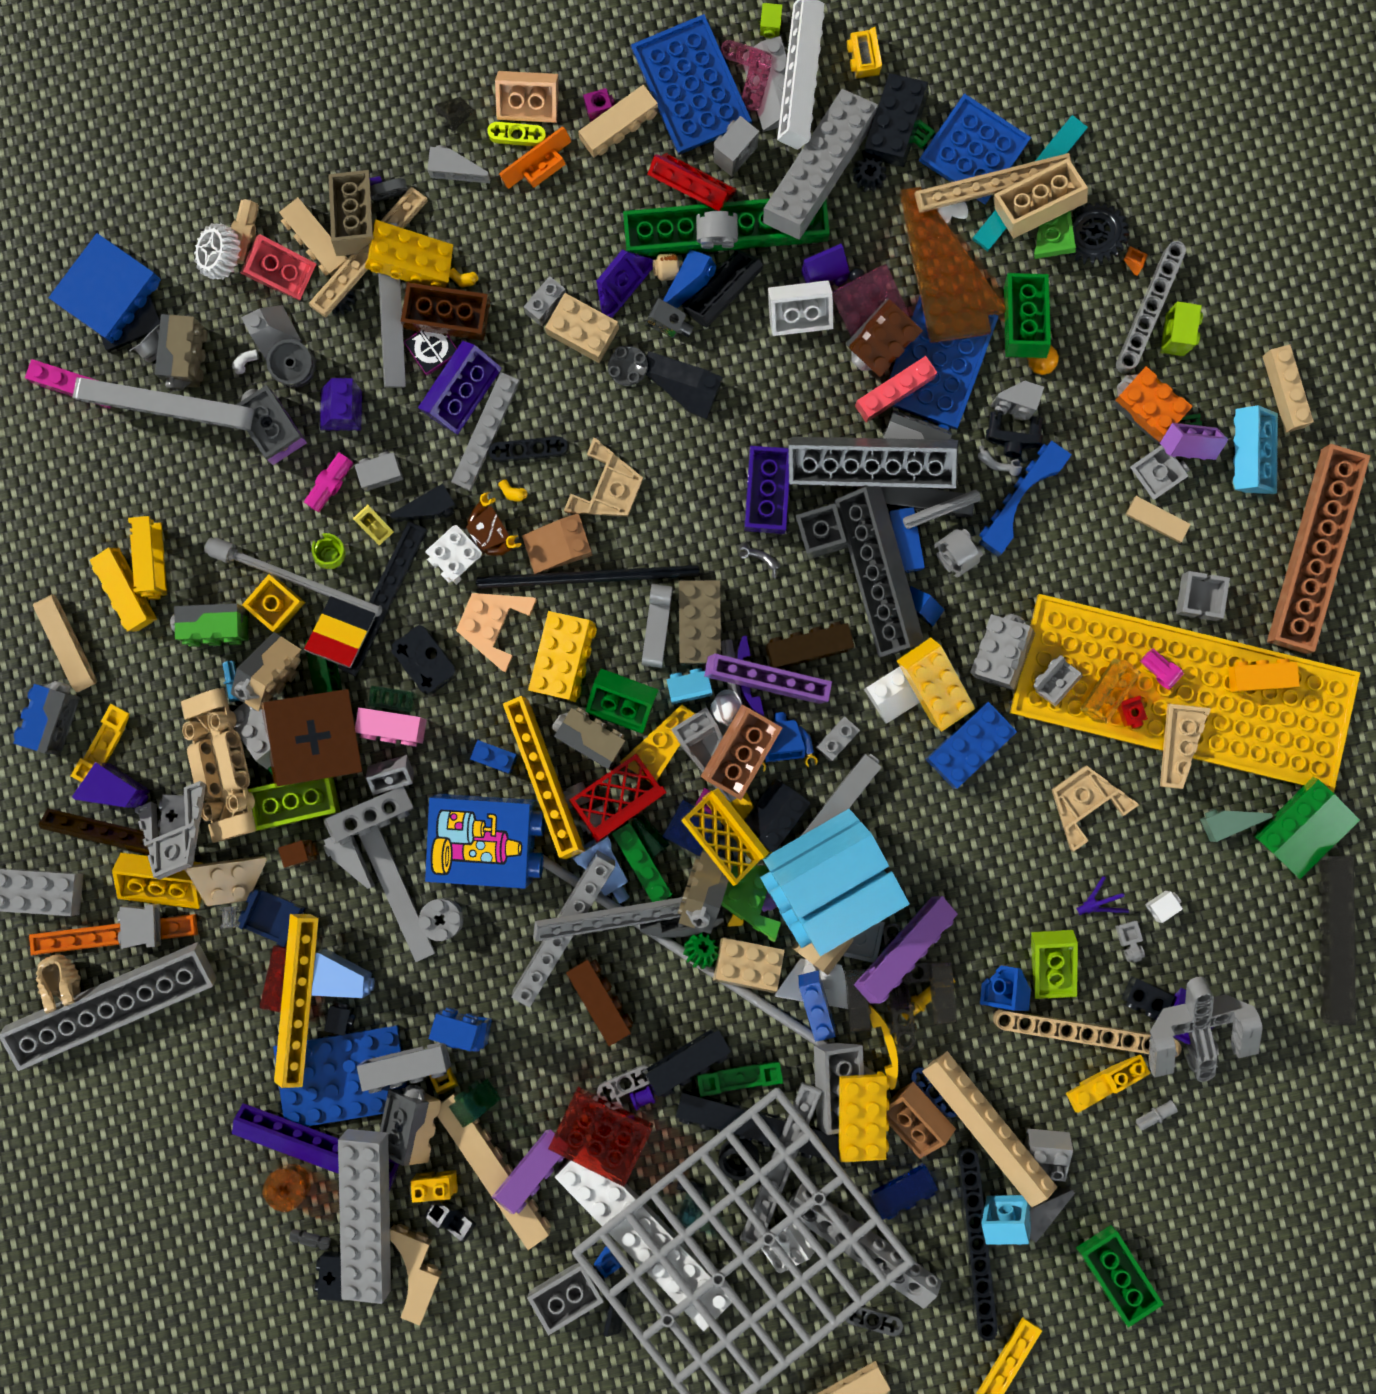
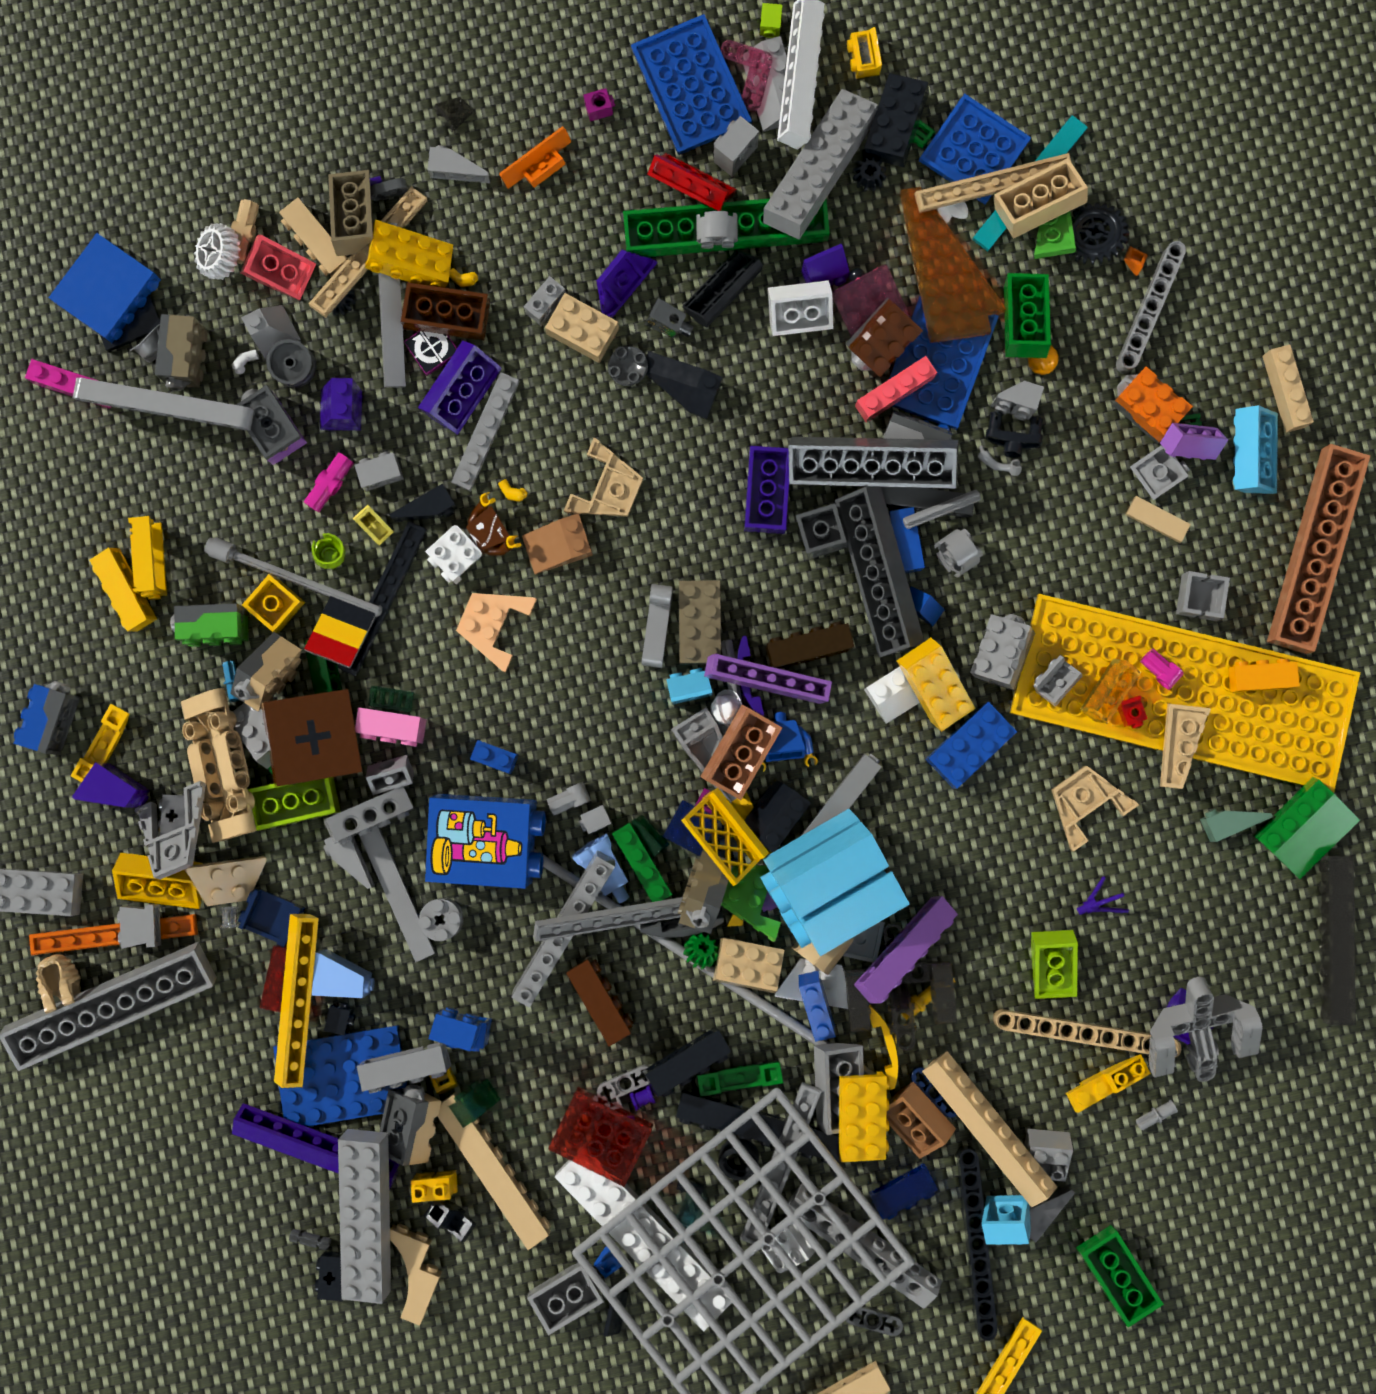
(65, 643): tan beam -> none
(94, 830): dark brown tile -> none
(275, 1191): clear orange brick -> none
(298, 853): reddish brown brick -> none
(417, 665): black axle -> none
(501, 138): neon yellow beam -> none
(526, 96): light nougat slope -> none
(527, 1175): medium lavender brick -> none
(528, 445): black beam -> none
(543, 778): yellow brick -> none
(562, 656): yellow bracket -> none
(588, 576): black axle -> none
(589, 737): dark tan piece -> none
(618, 121): tan brick -> none
(621, 700): green slope -> none
(627, 812): red fence -> none
(659, 745): yellow wing -> none
(666, 266): tan head -> none
(691, 277): blue slope -> none
(770, 561): flat silver piece -> none
(837, 739): light grey brick -> none
(1000, 532): blue arch -> none
(1006, 990): blue slope -> none
(1129, 935): light grey plate -> none
(1148, 995): black brick -> none
(1164, 906): white brick -> none
(1181, 328): lime brick -> none

